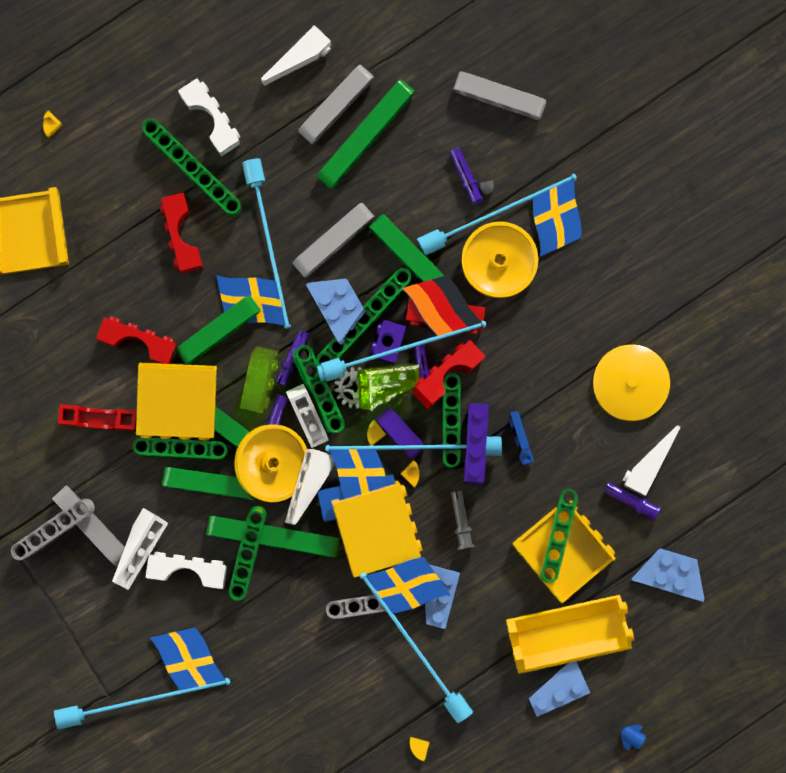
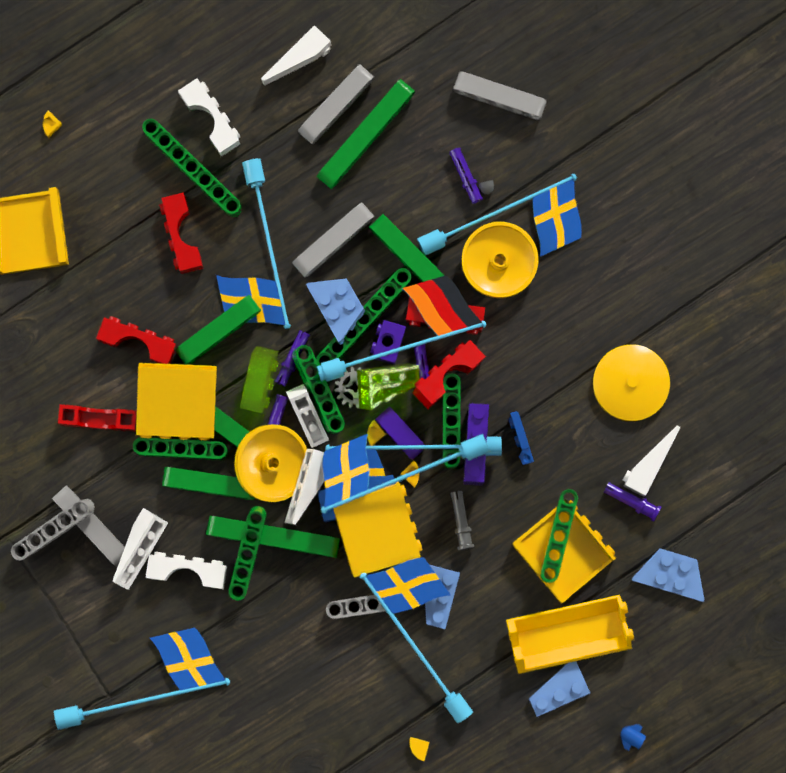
(348, 469): none -> flag

